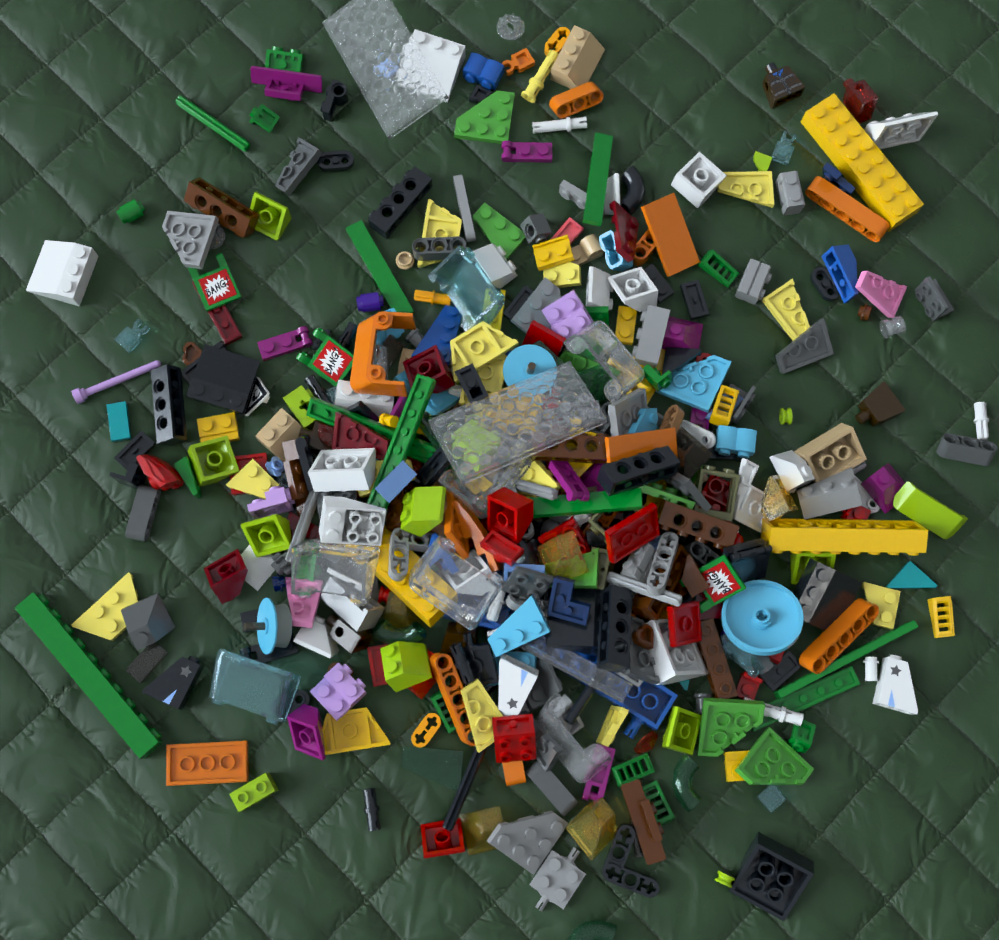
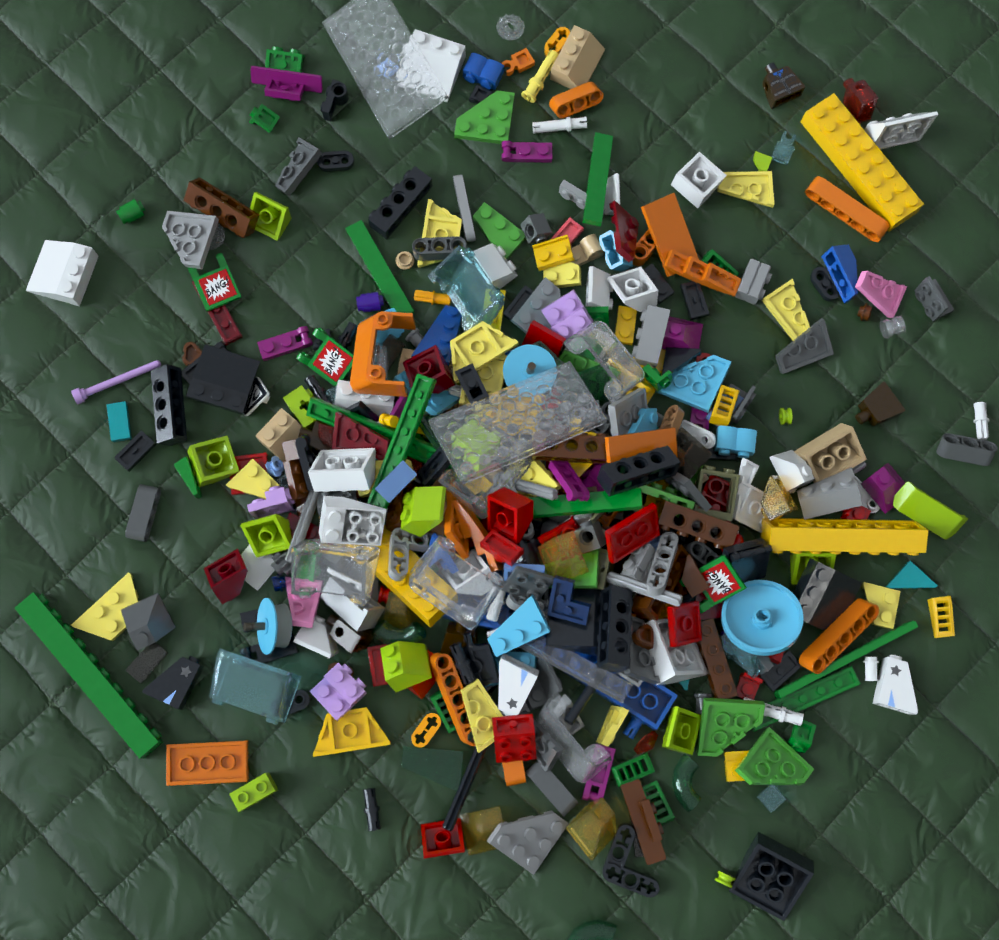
(129, 337): clear light blue plate -> none
(133, 477): black panel -> none
(160, 472): red slope -> none
(213, 123): green axle -> none
(218, 426): yellow plate -> none
(307, 731): magenta slope -> none
(557, 879): light grey plate -> none
(587, 544): none -> dark grey brick
(635, 188): black cylinder -> none
(702, 273): none -> orange slope
(790, 193): light grey brick -> none
(833, 175): dark blue plate -> none

